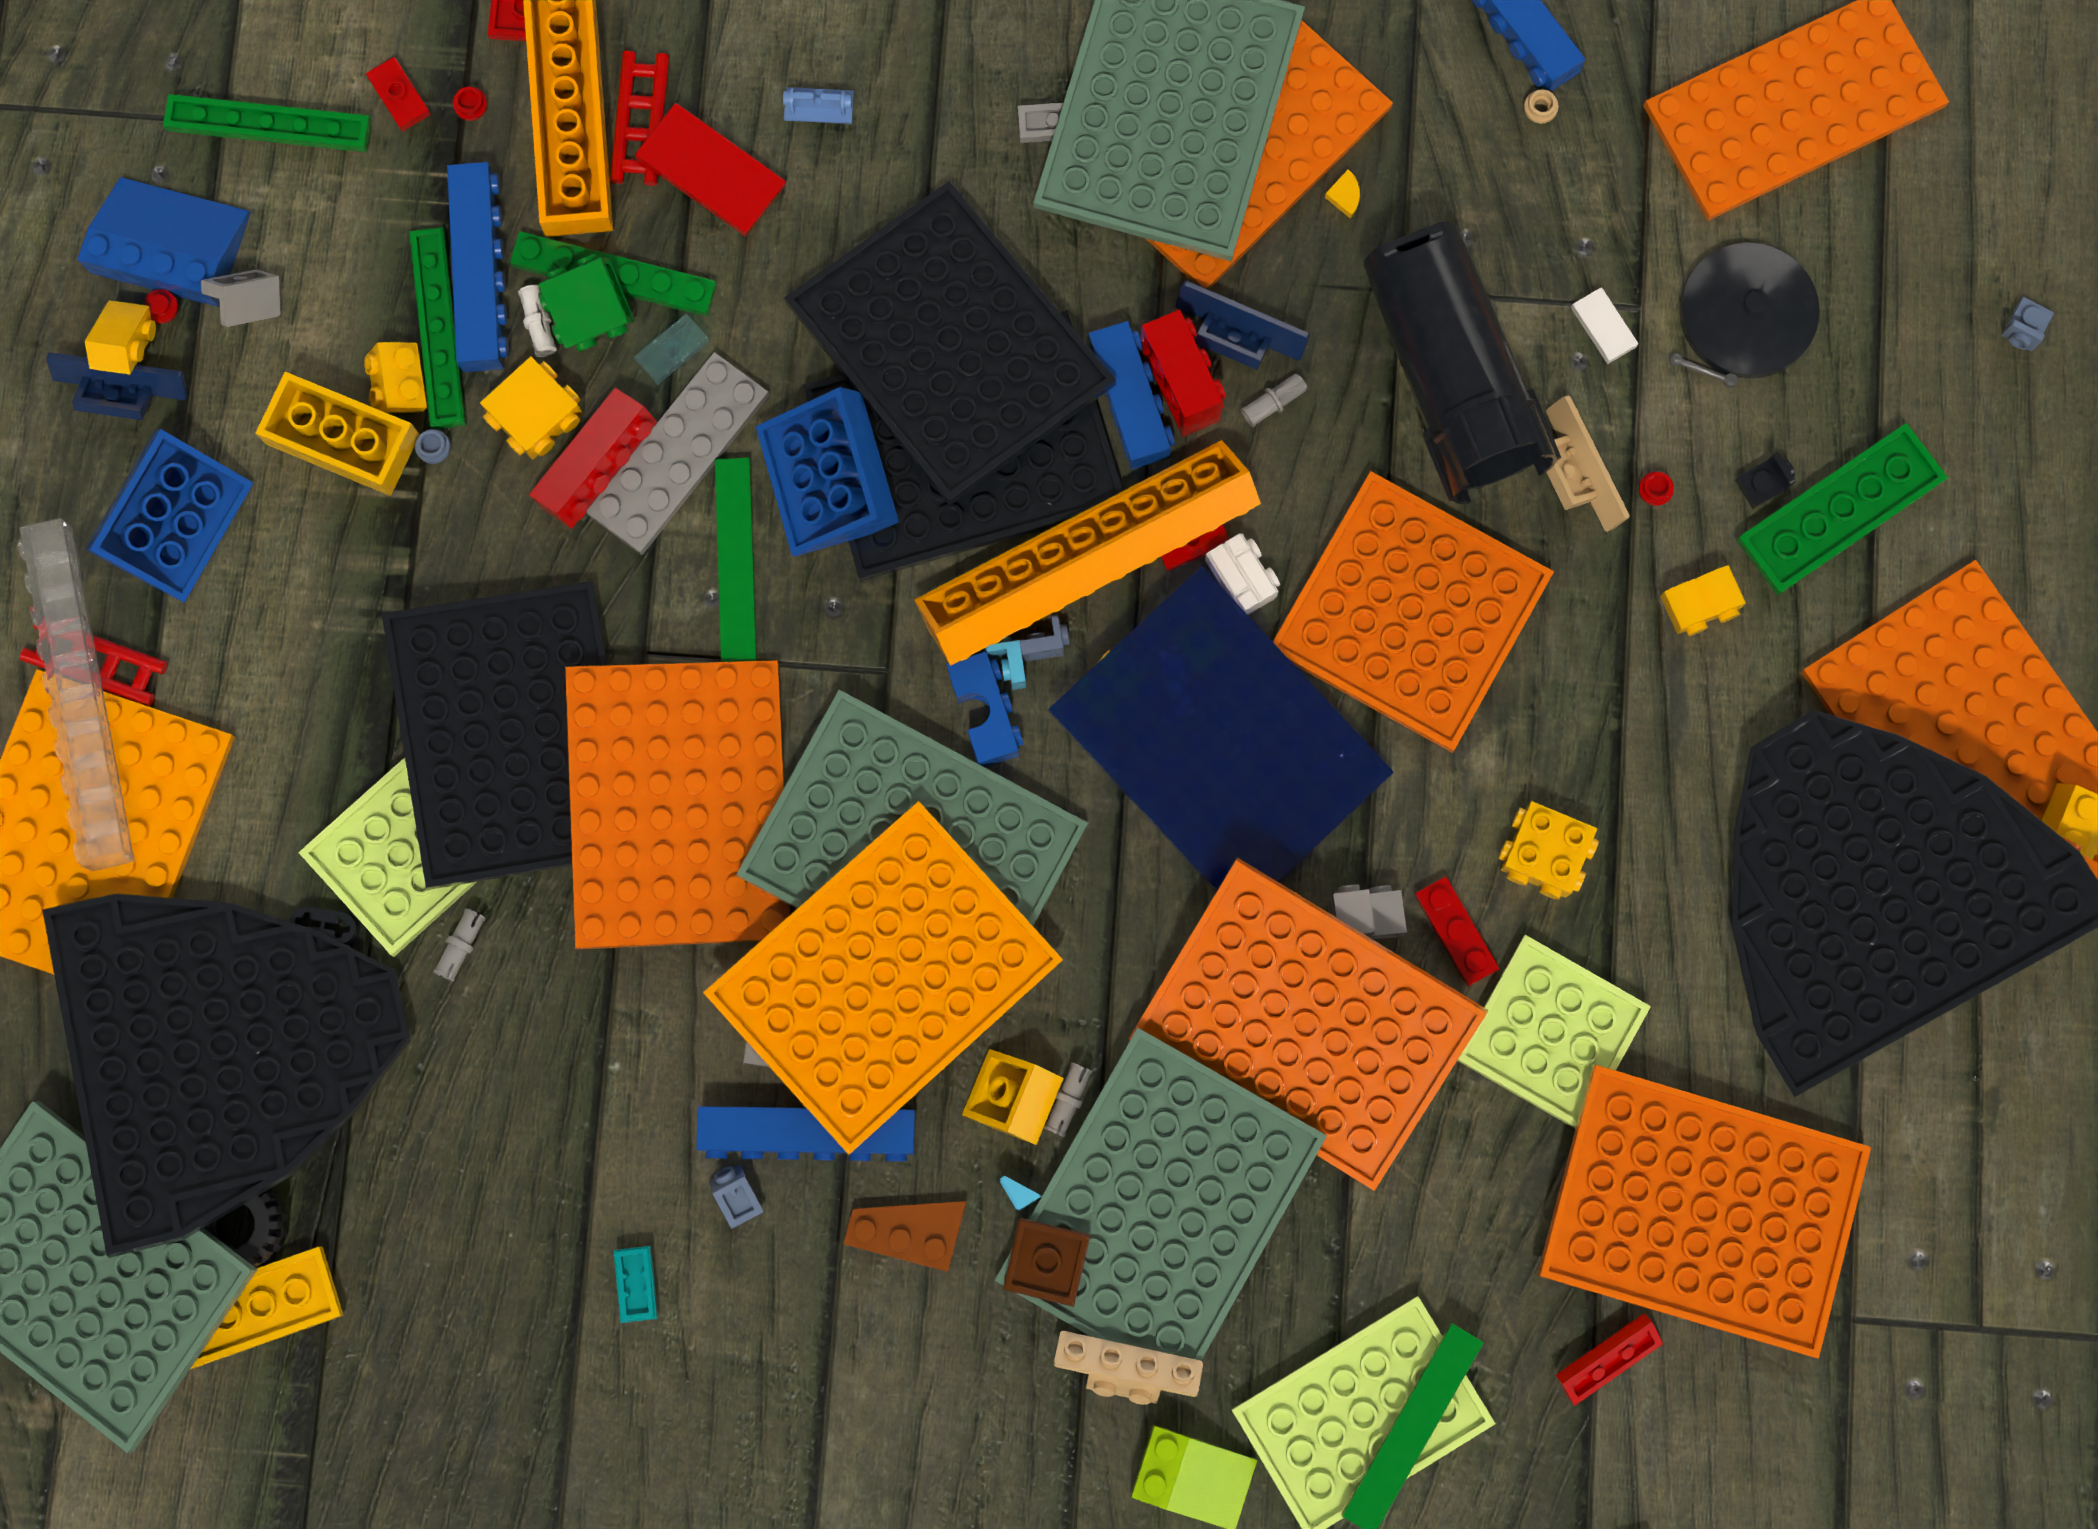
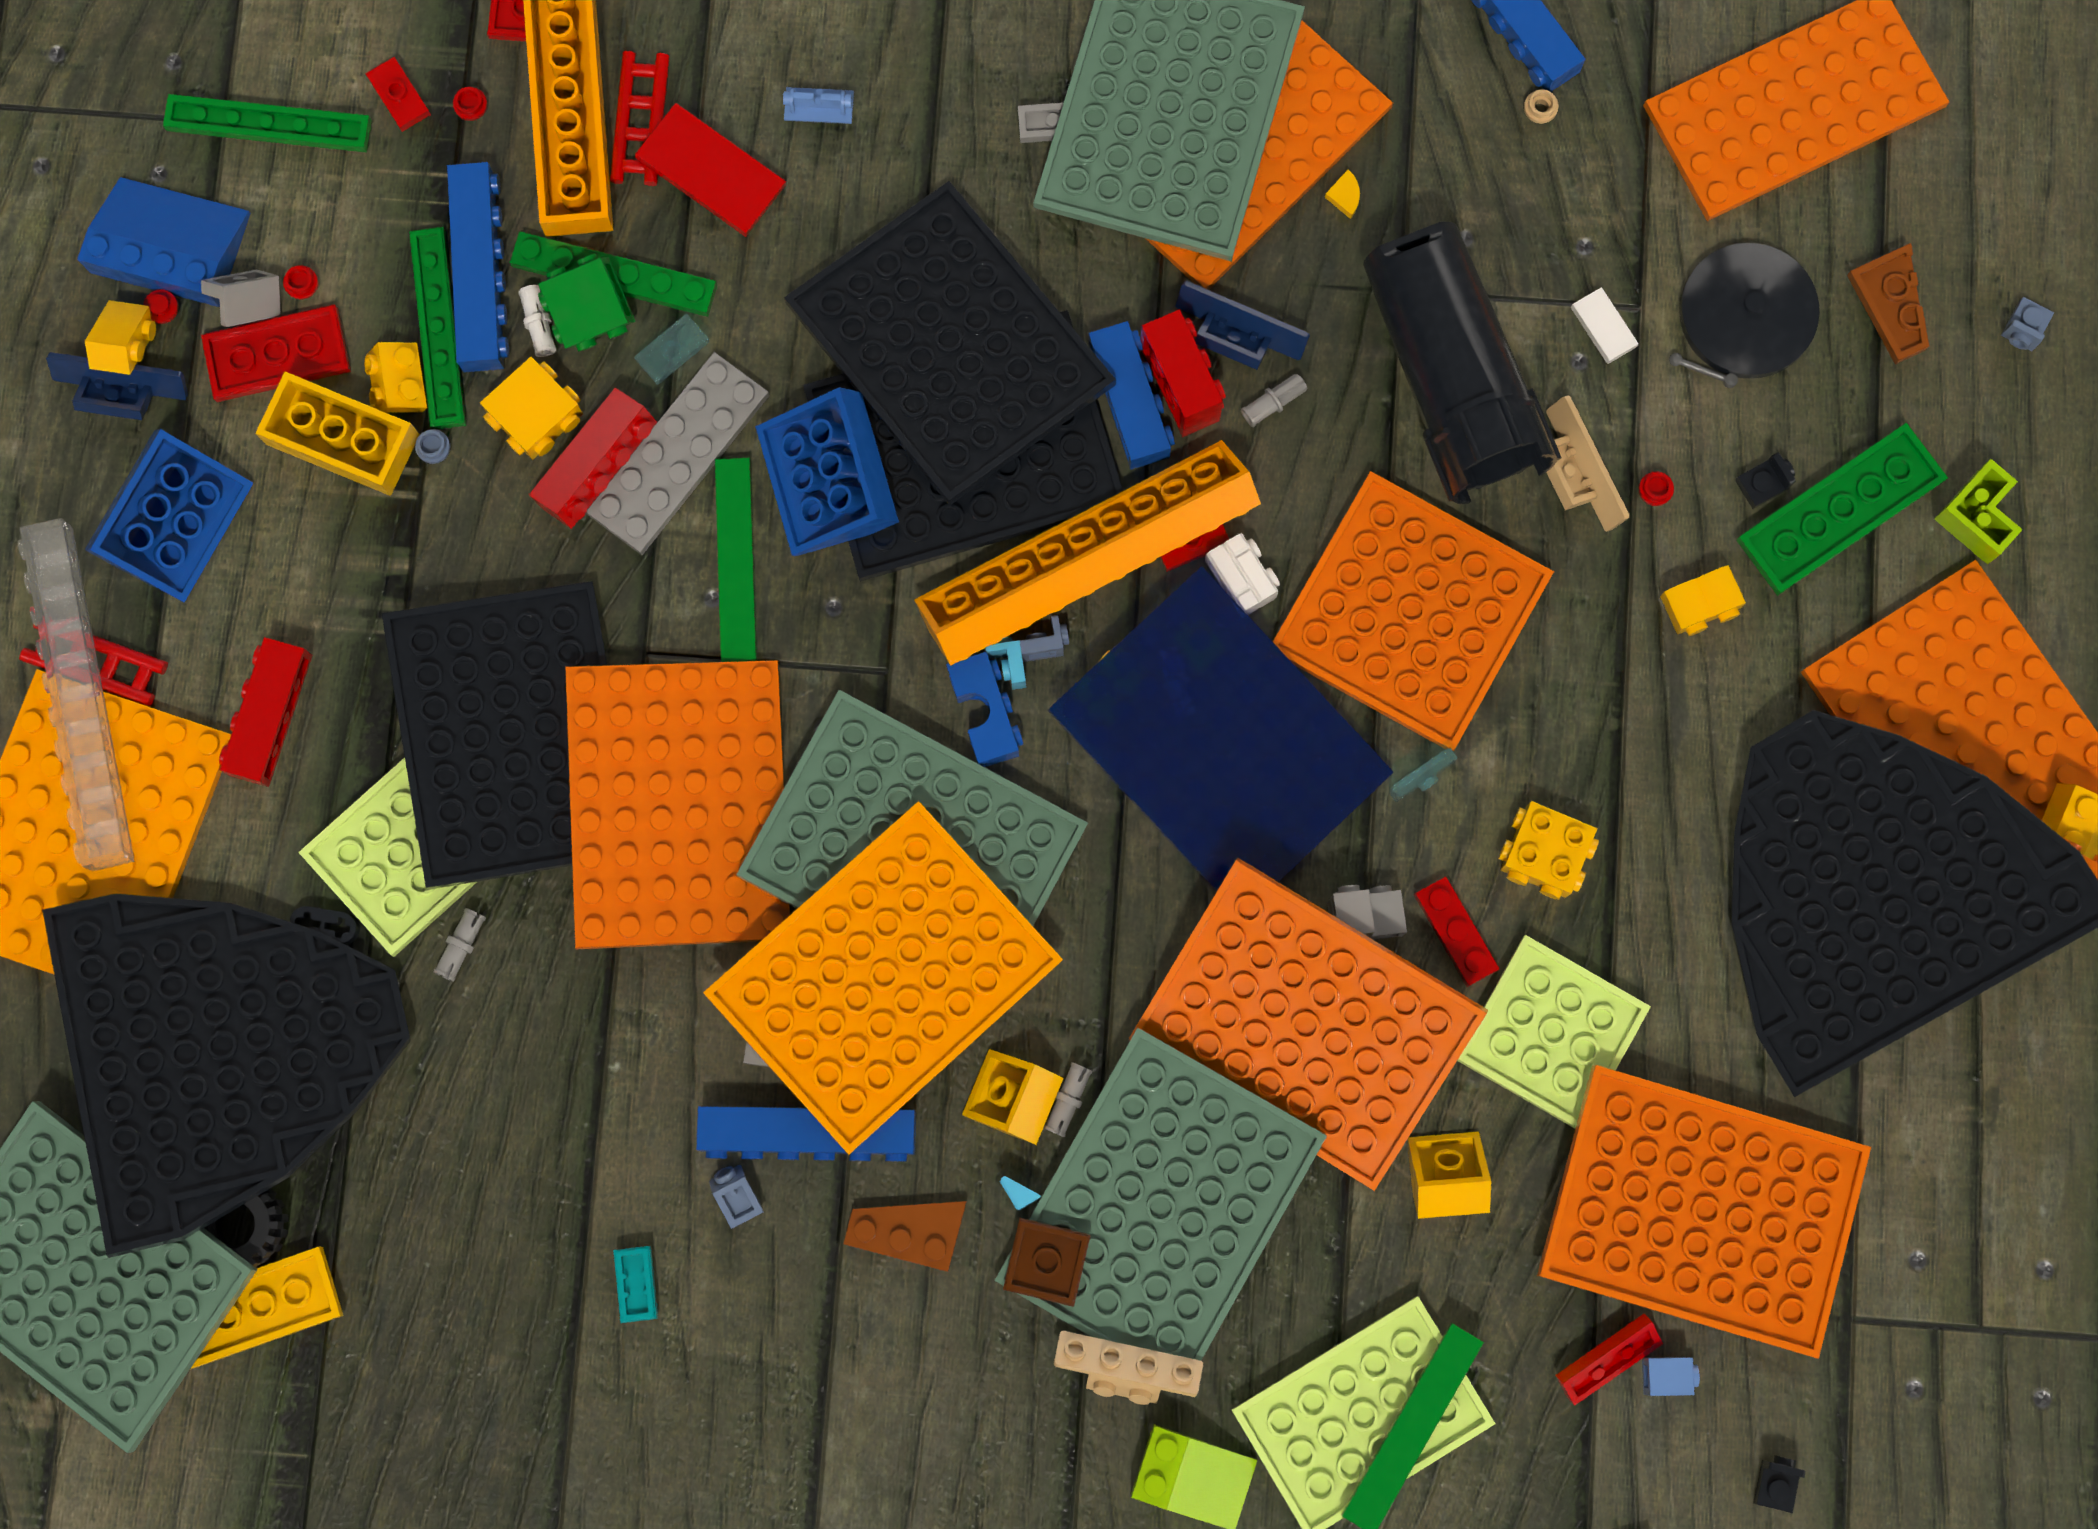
(257, 354): none -> red tile
(265, 711): none -> red brick
(300, 282): none -> red plate
(1424, 776): none -> clear light blue plate
(1449, 1175): none -> yellow slope
(1669, 1376): none -> medium blue brick
(1778, 1484): none -> black bracket
(1892, 302): none -> dark orange wing
(1974, 514): none -> lime brick

